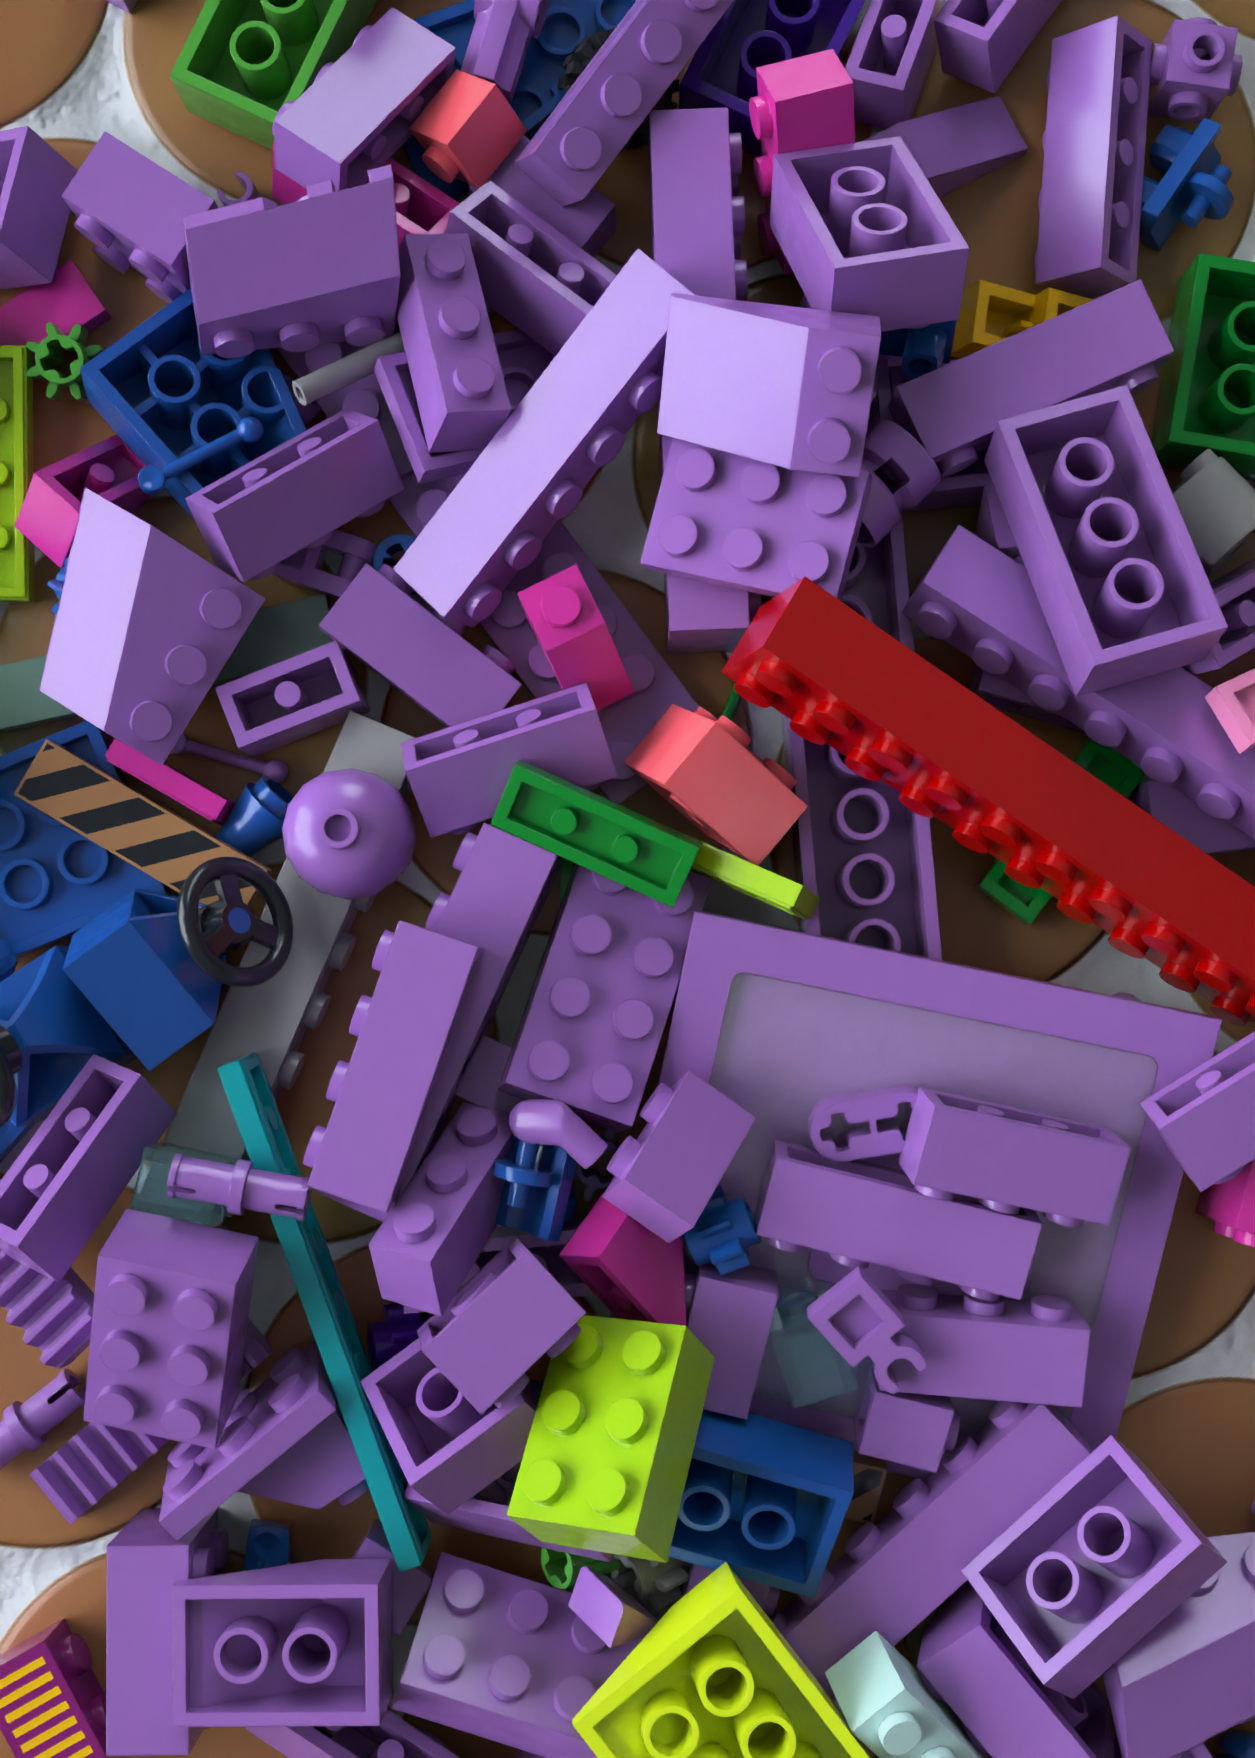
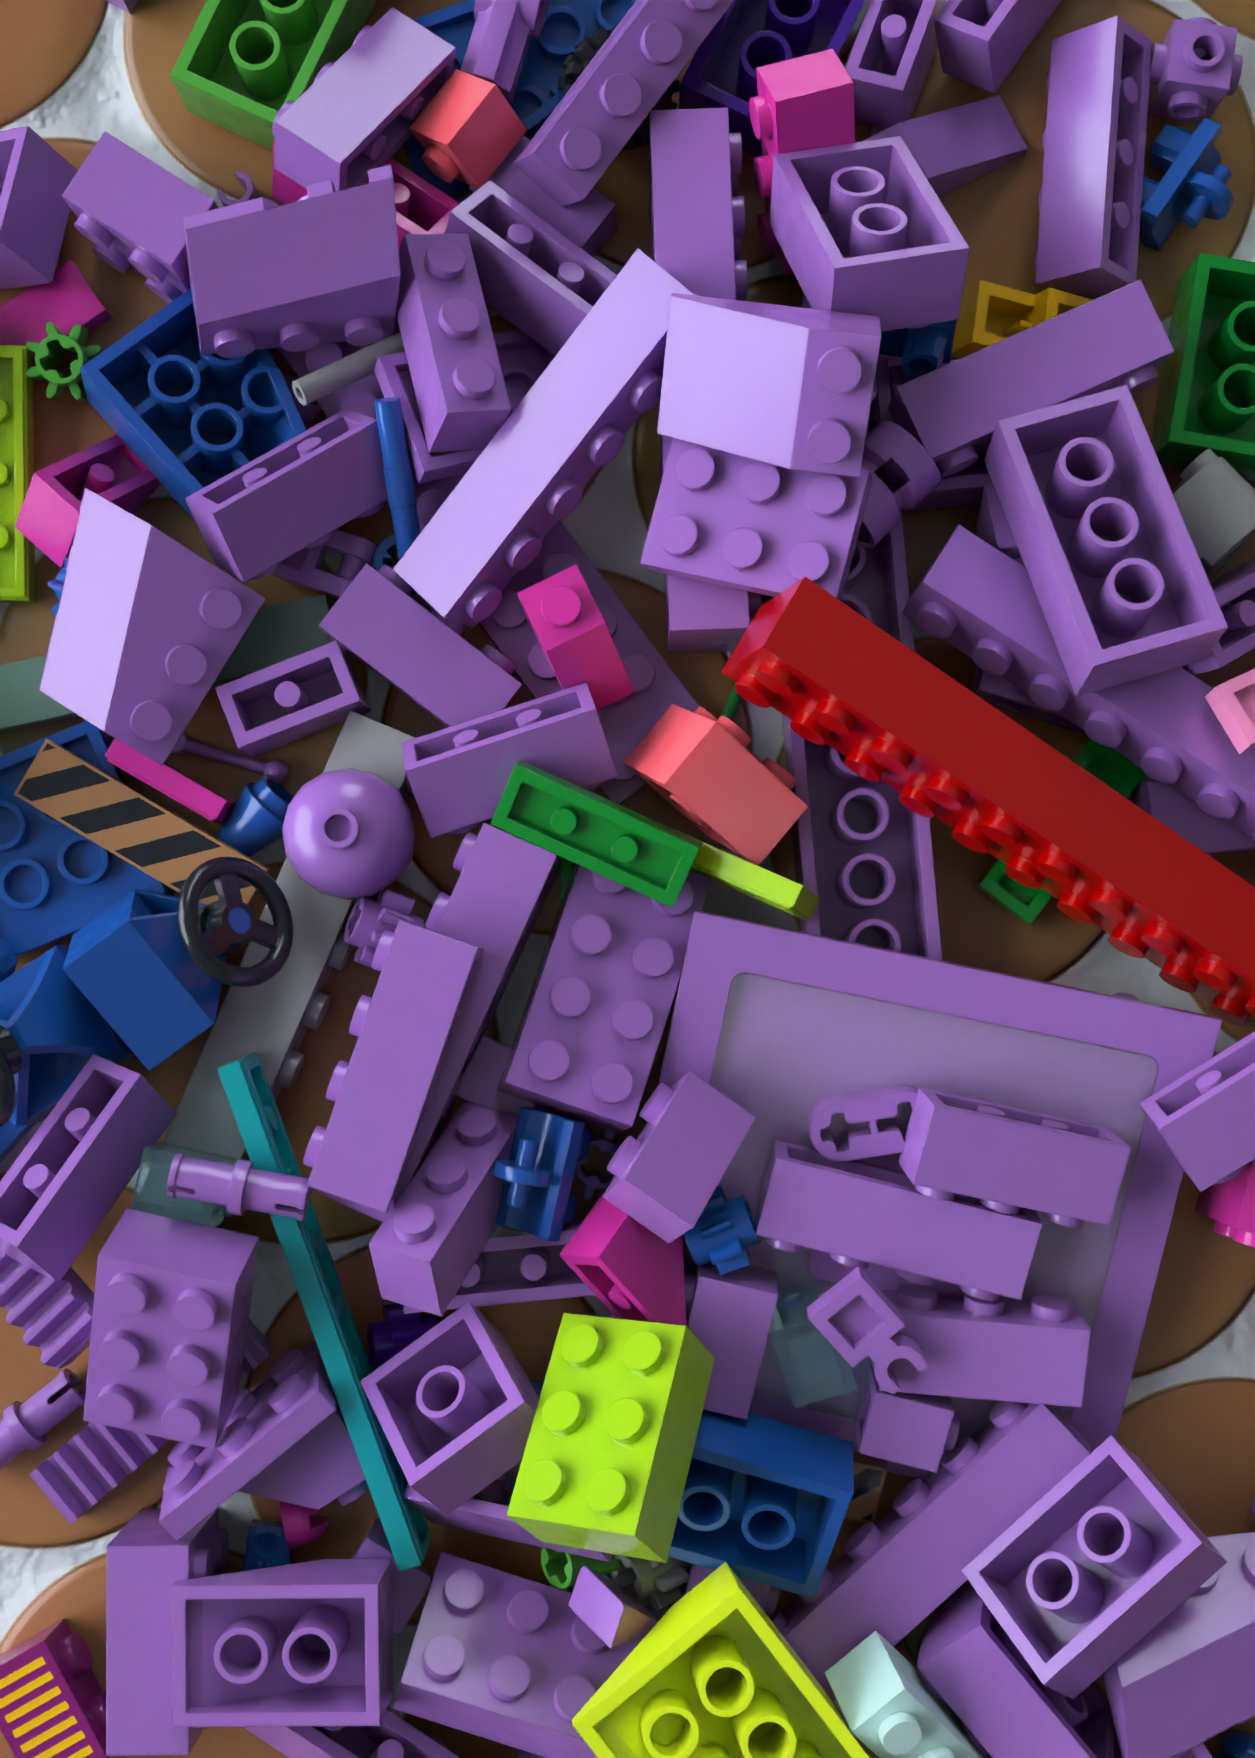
(153, 480): blue hinge -> none
(299, 1526): none -> dark pink hinge
(372, 917): none -> medium lavender gear
(397, 472): none -> blue piece
(501, 1327): medium lavender slope -> none
(556, 1124): medium lavender arm -> none

